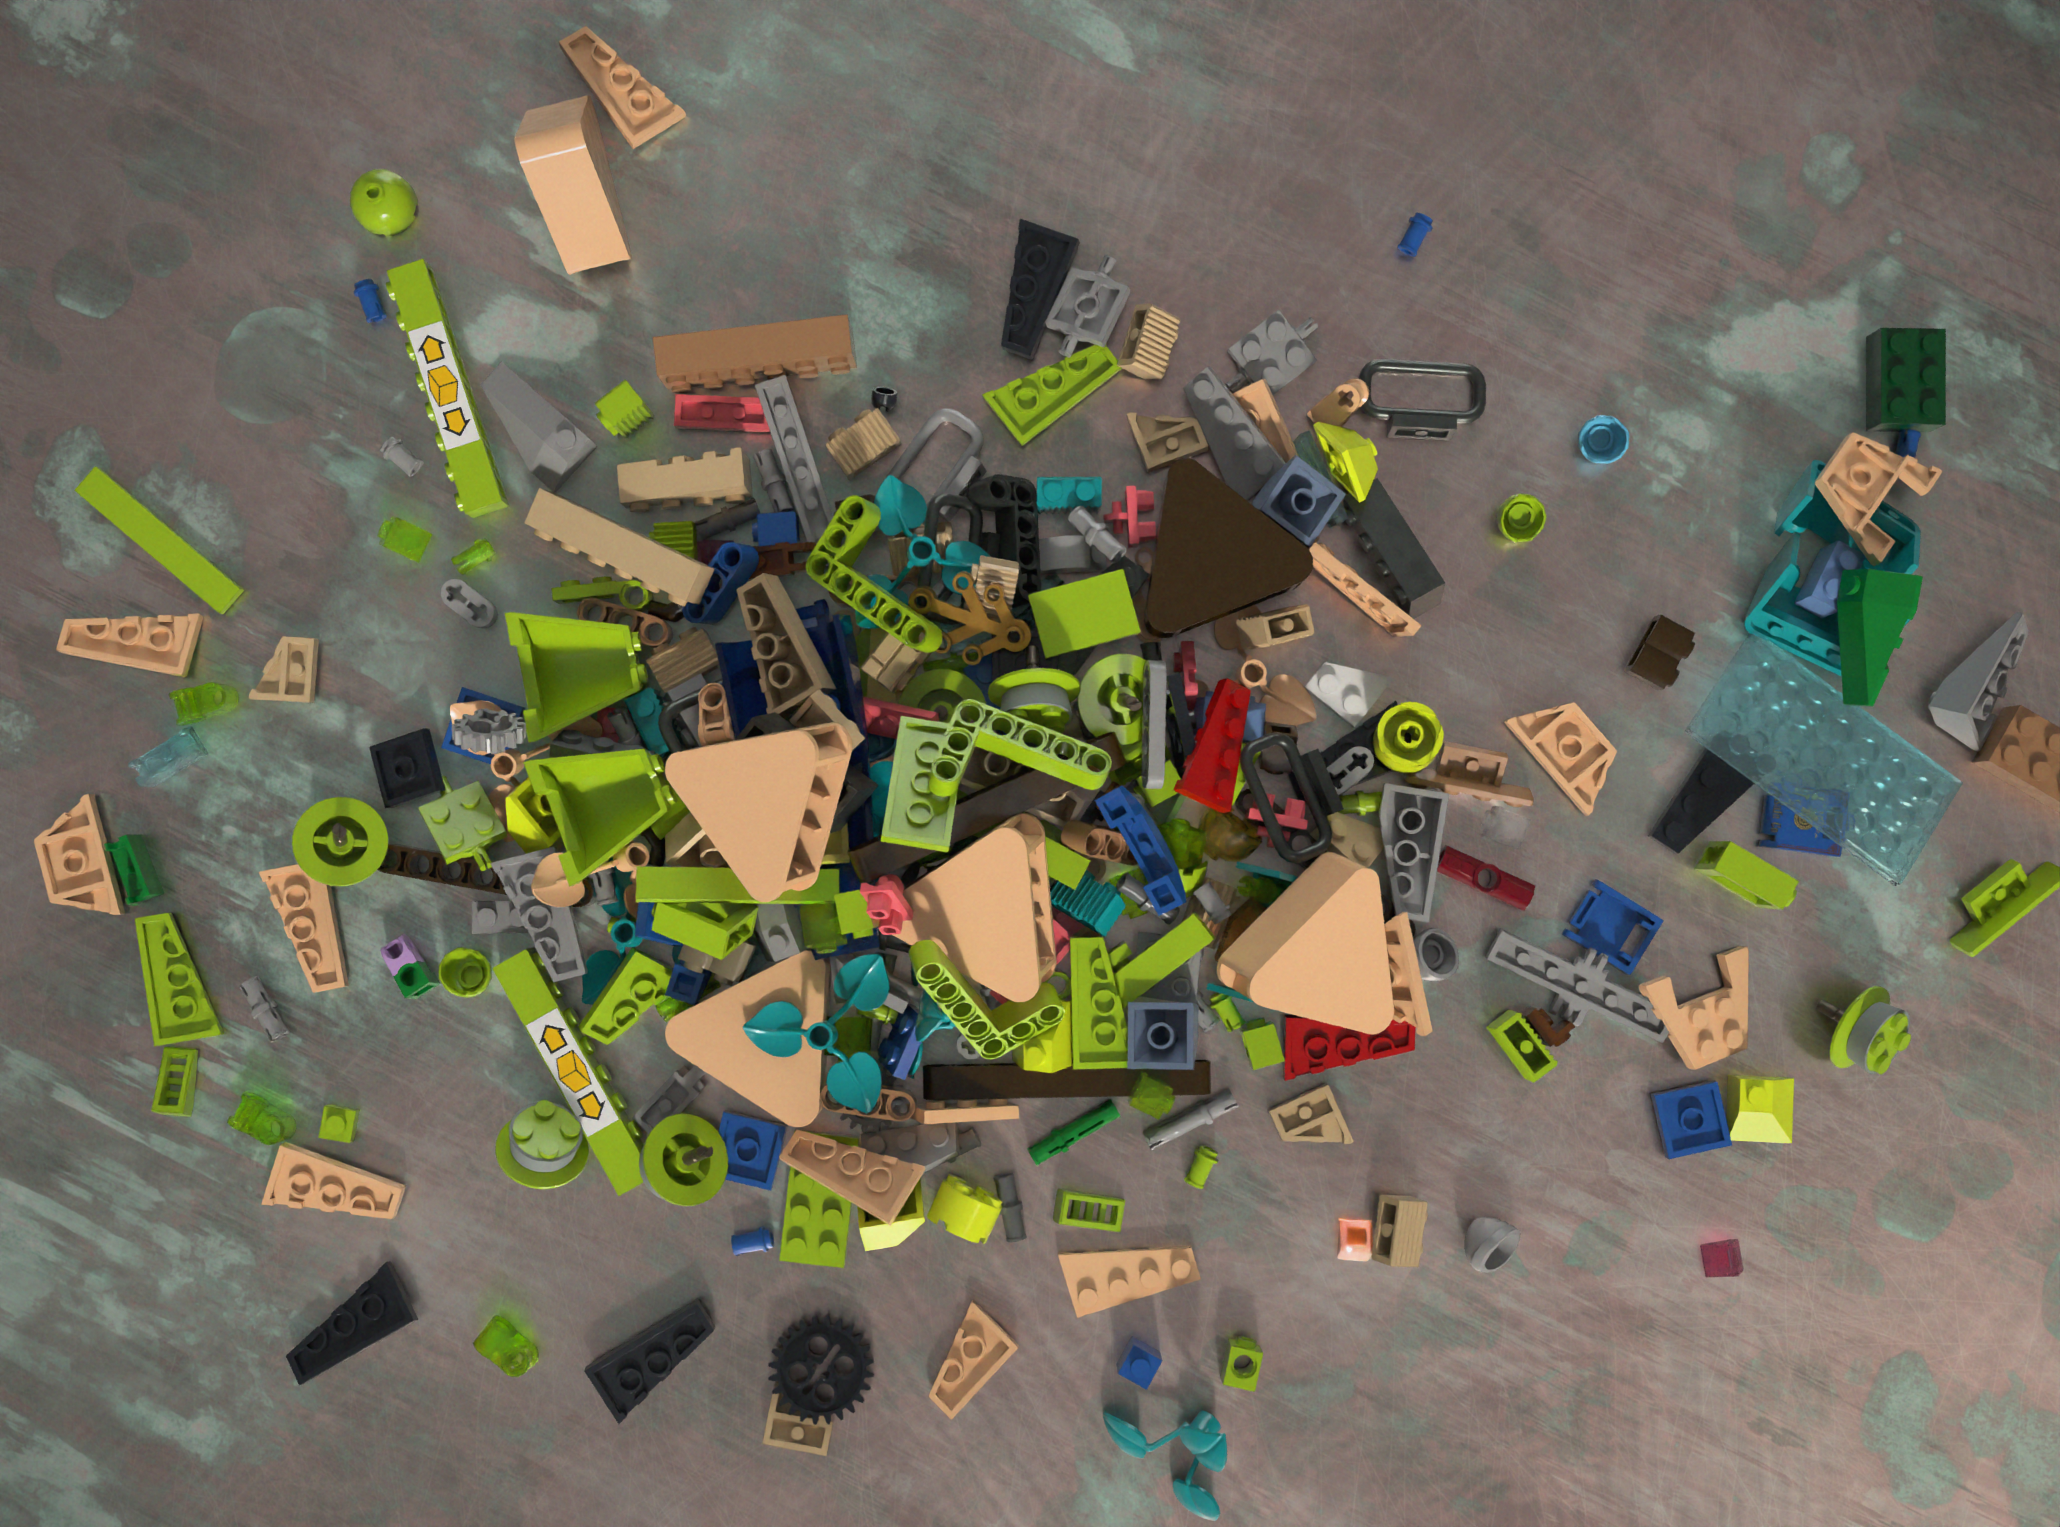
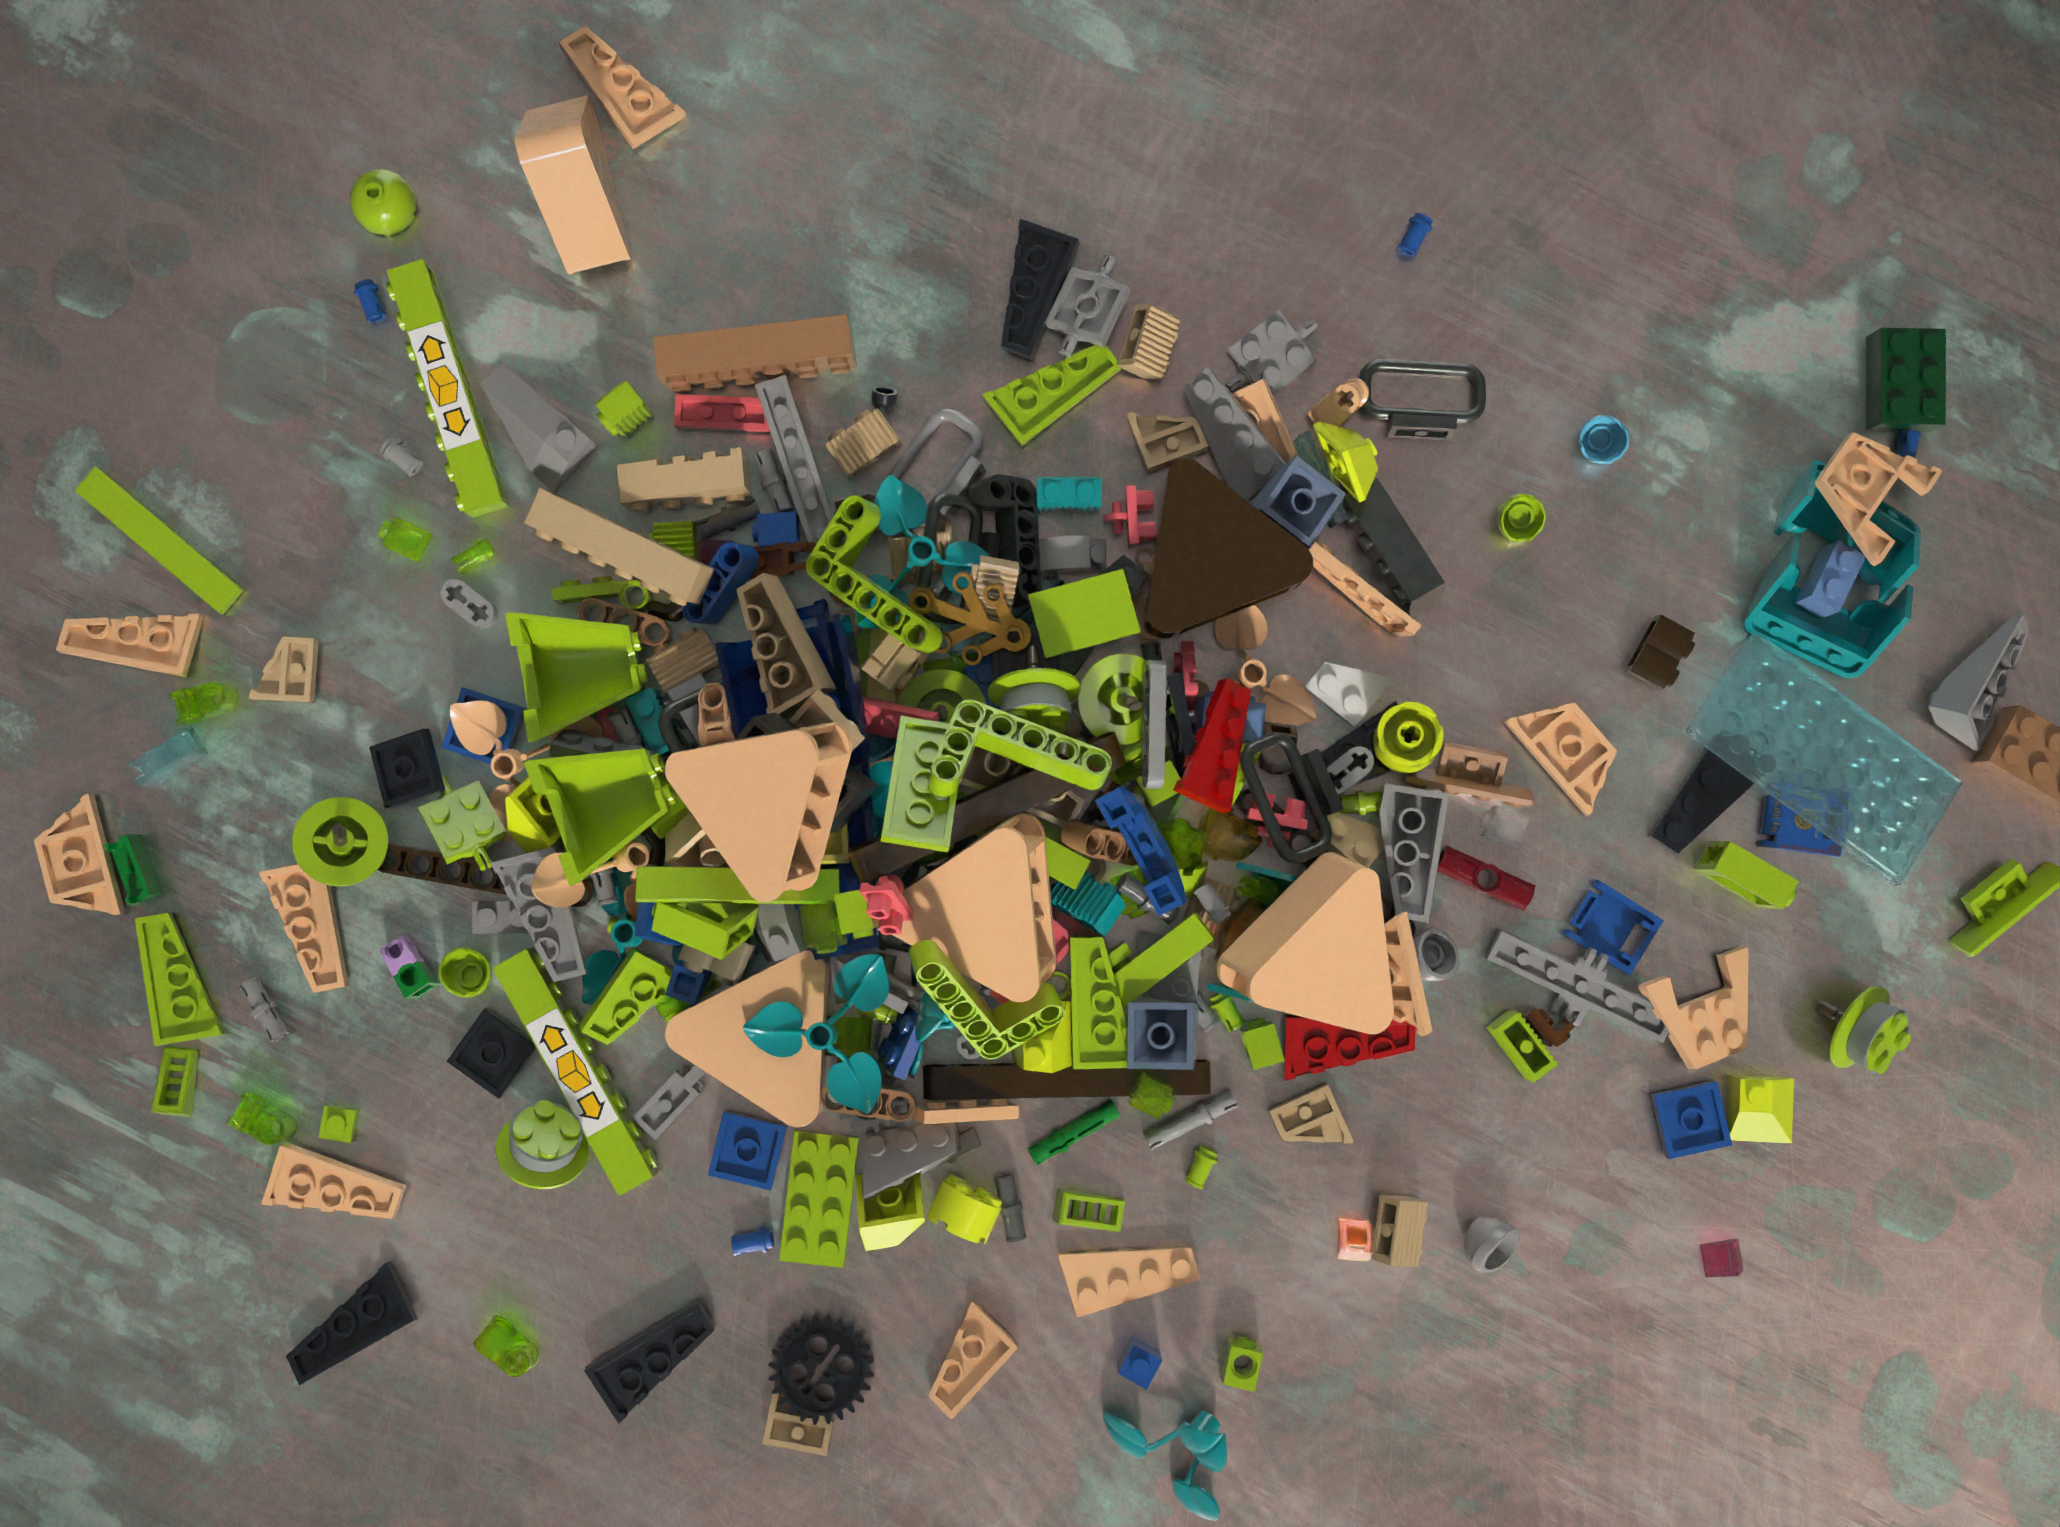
(489, 731): light grey gear -> none
(492, 1053): none -> black plate
(684, 1160): lime piece -> none
(860, 1176): light nougat wing -> none
(1097, 534): light grey pin -> none
(1275, 627): tan brick -> none
(1870, 620): green wedge -> none

